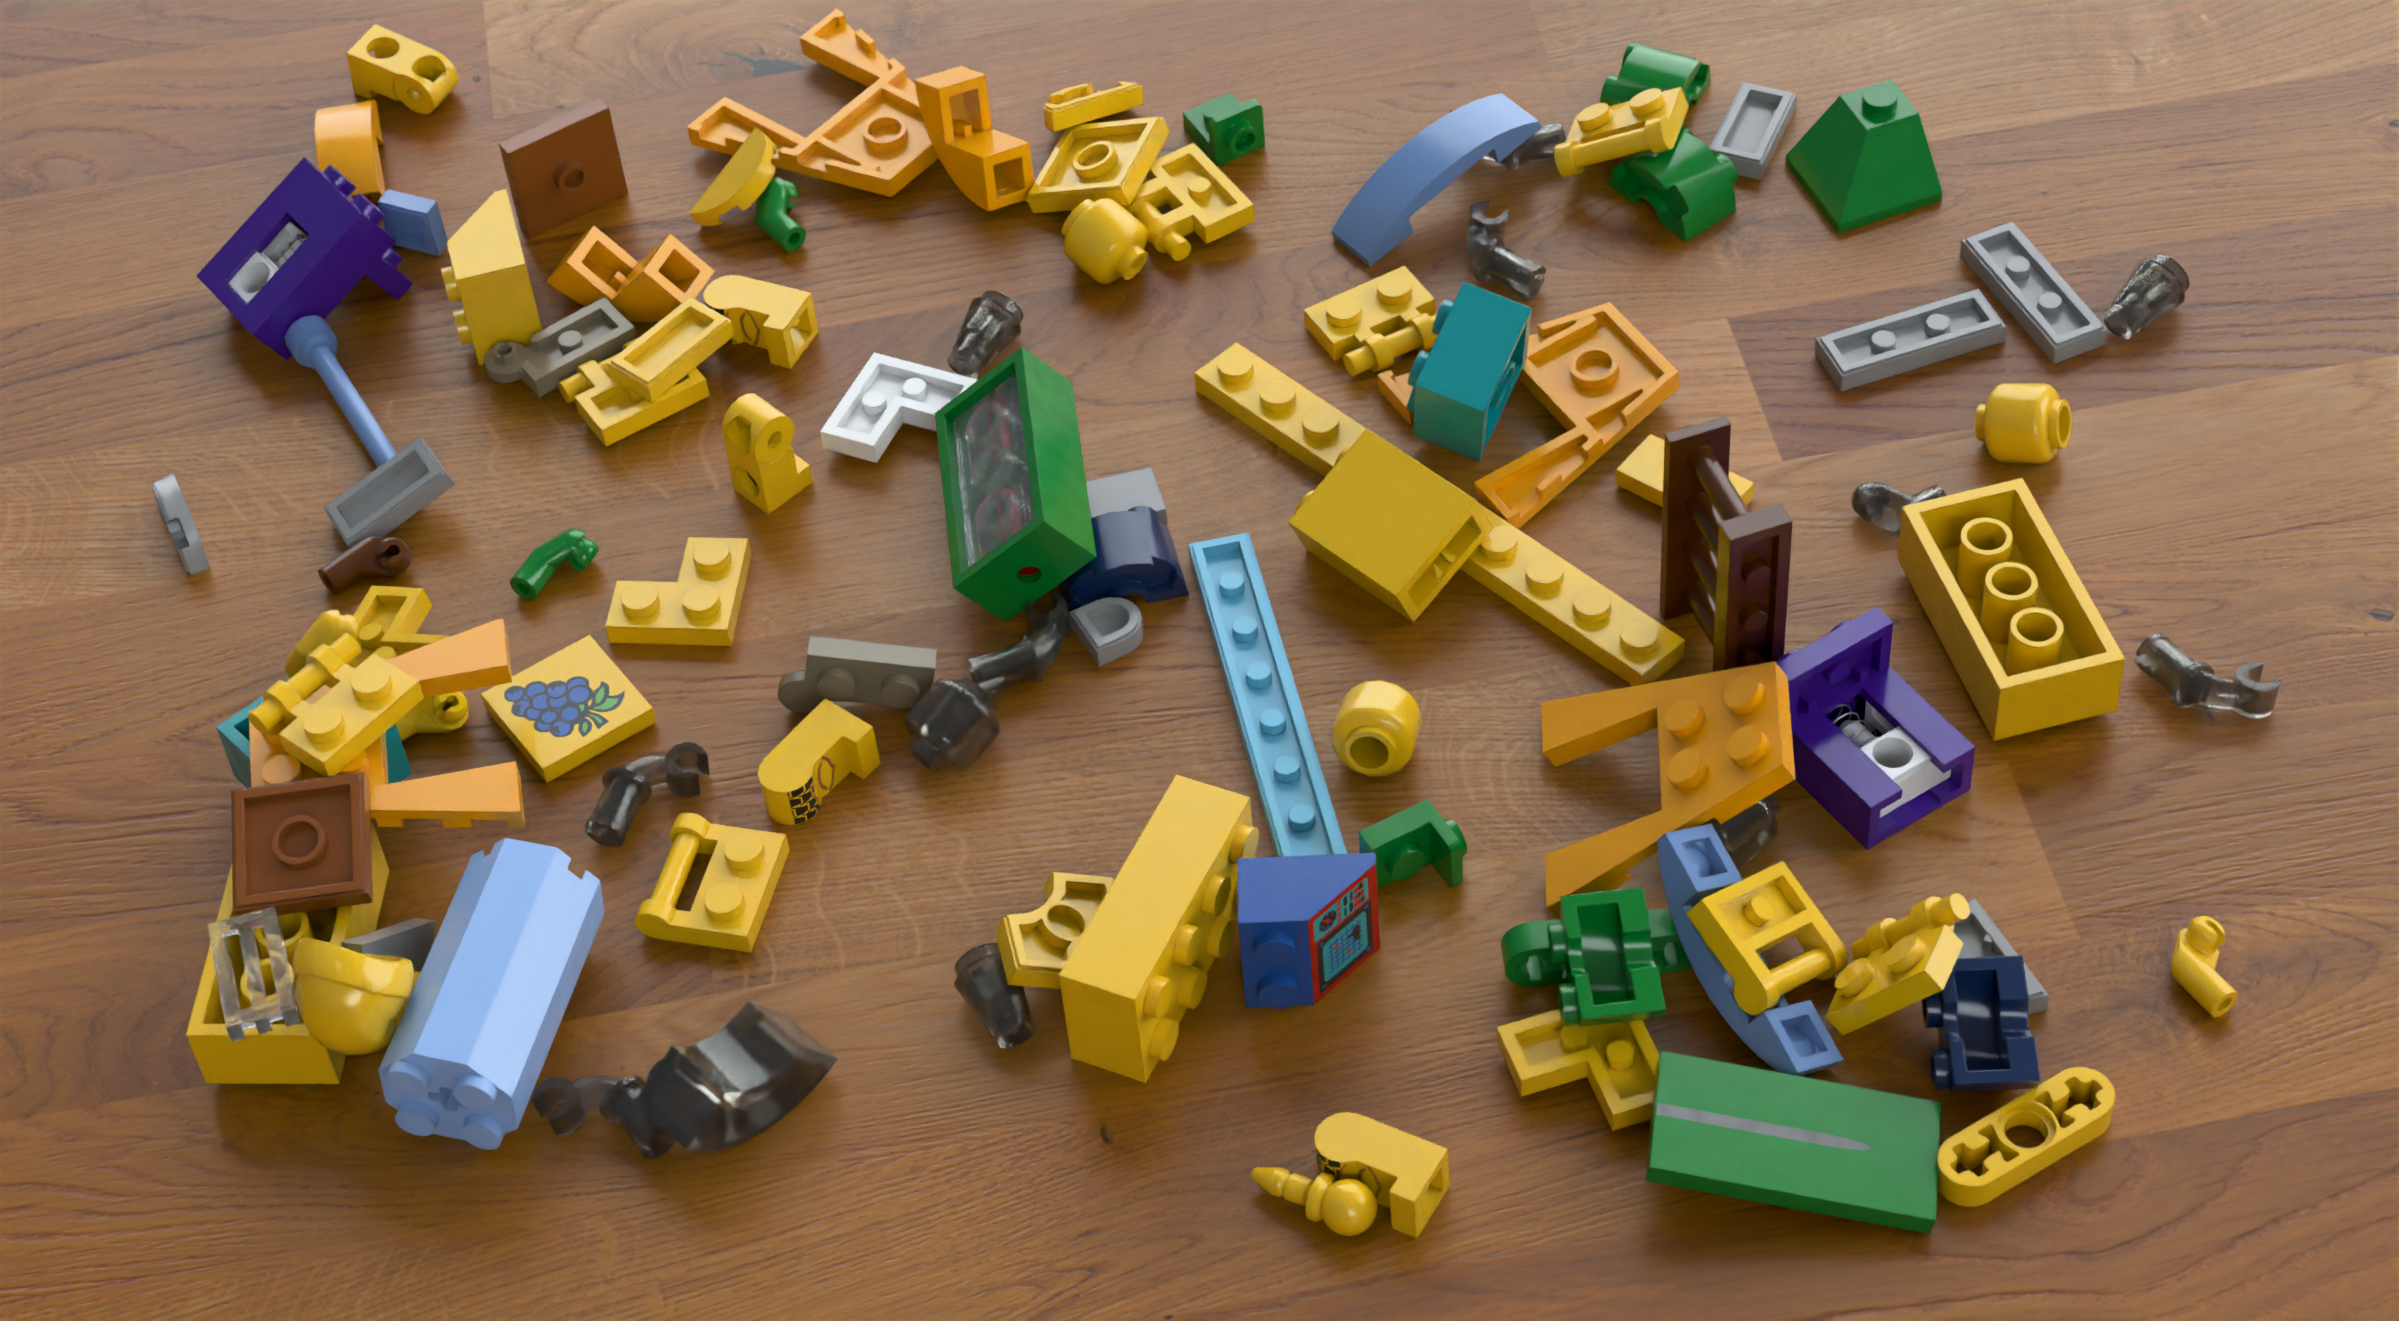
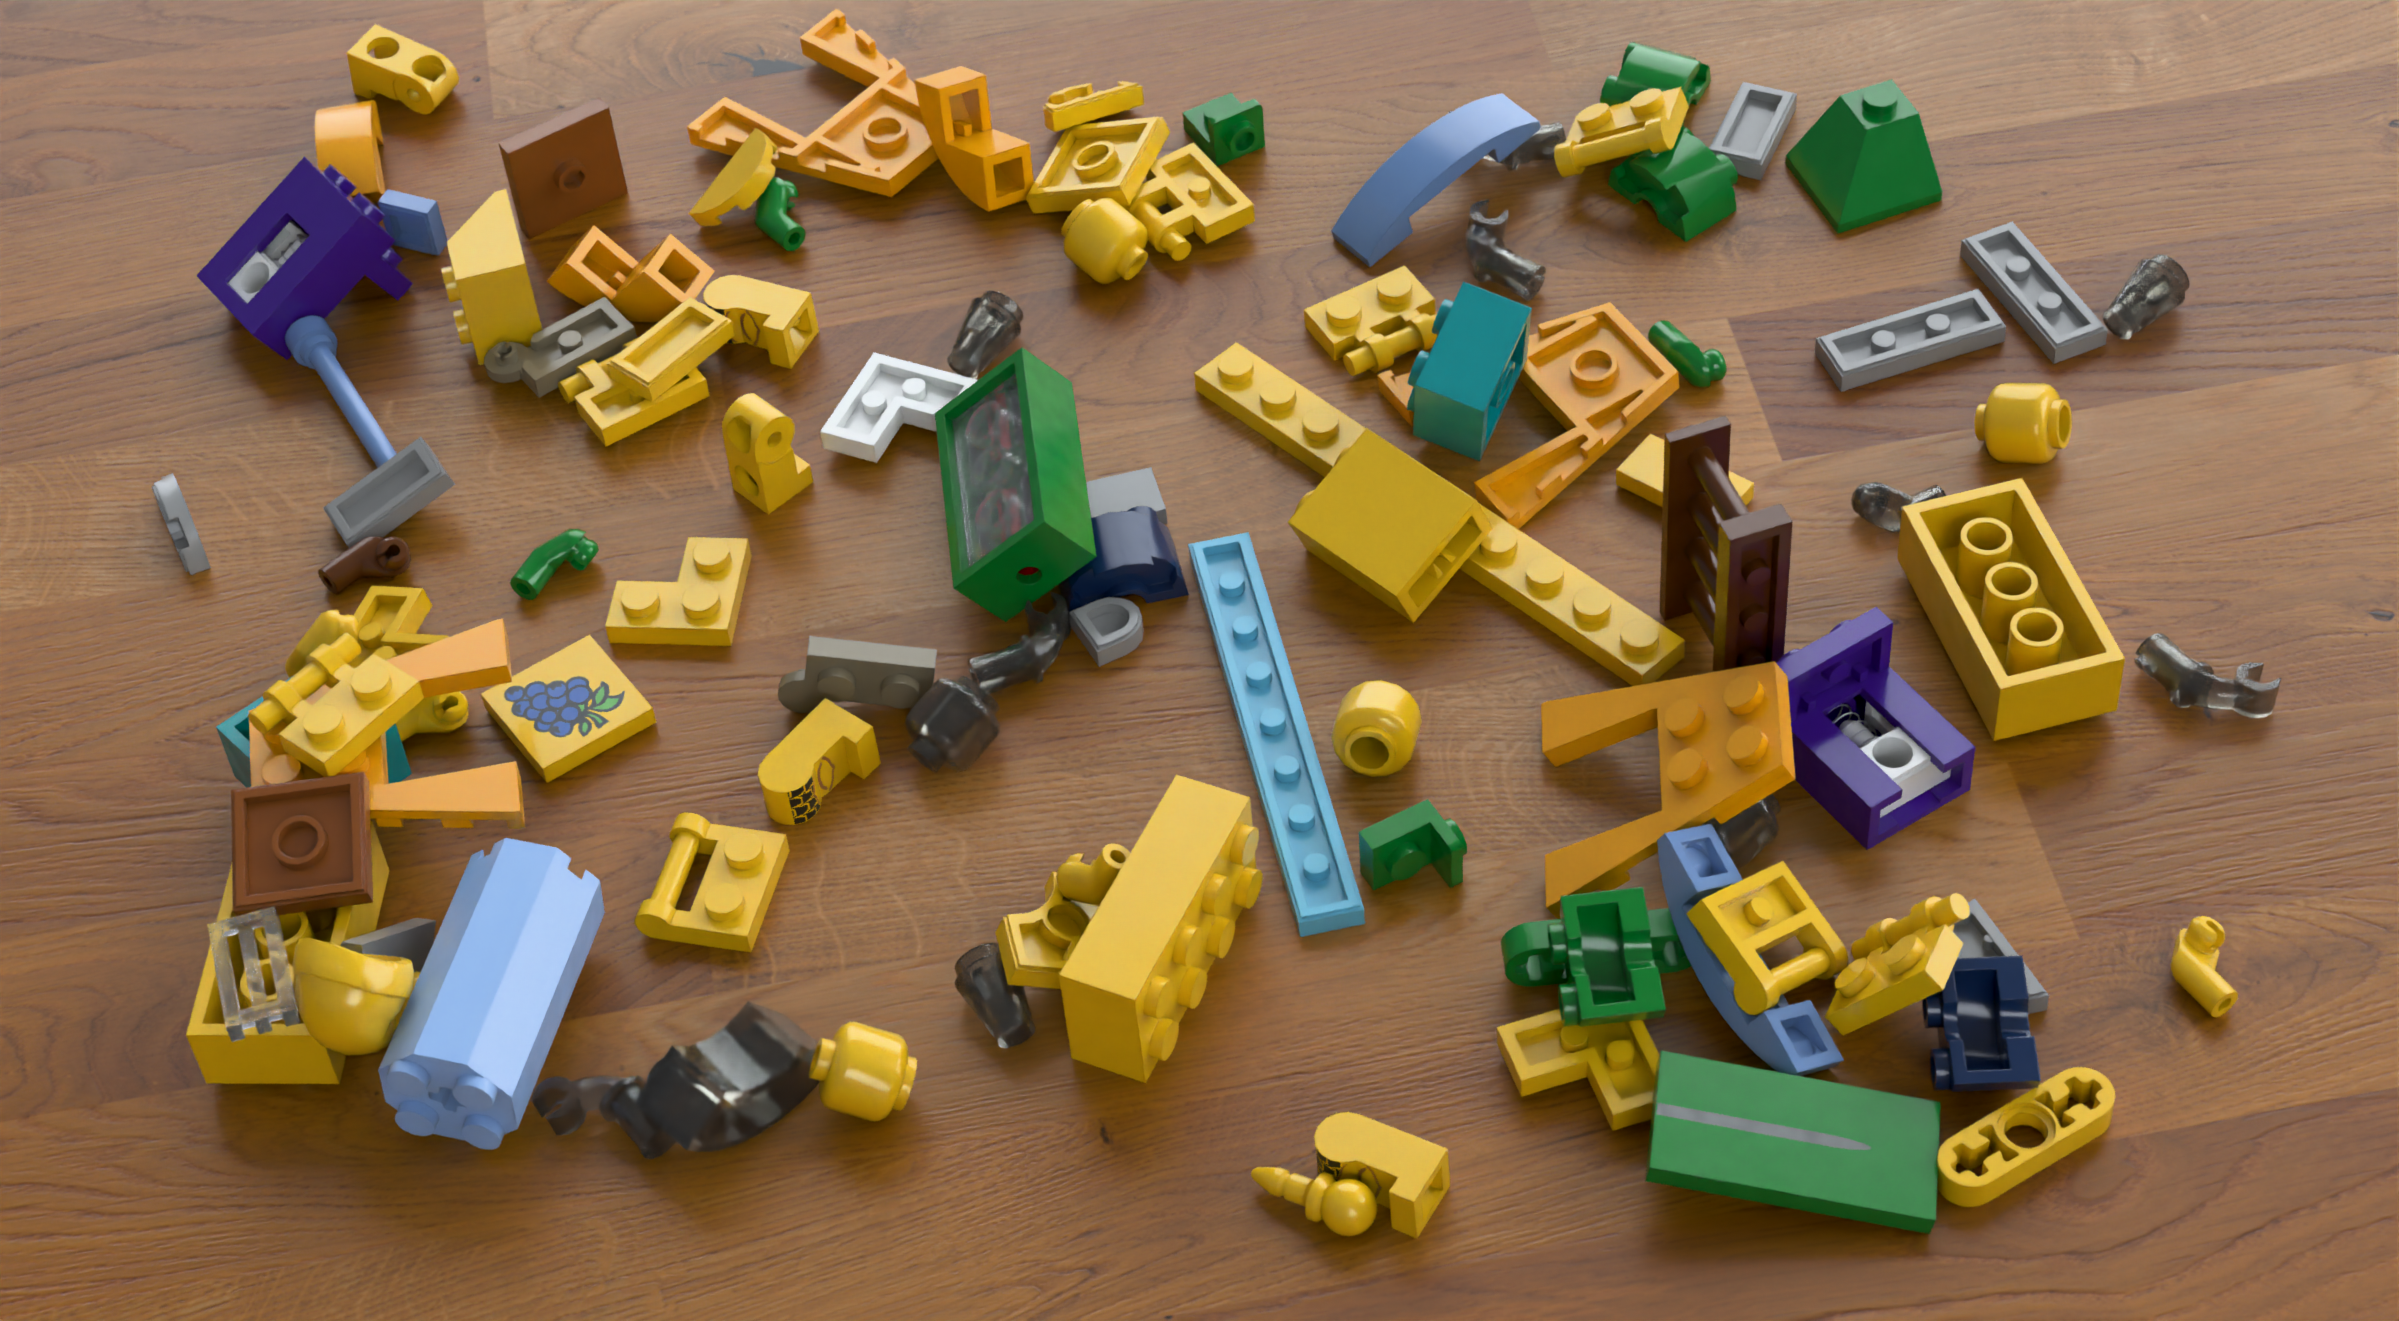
(633, 784): clear smoke piece -> none
(863, 1071): none -> yellow head
(1091, 882): none -> yellow arm
(1304, 924): blue slope -> none
(1687, 357): none -> green arm

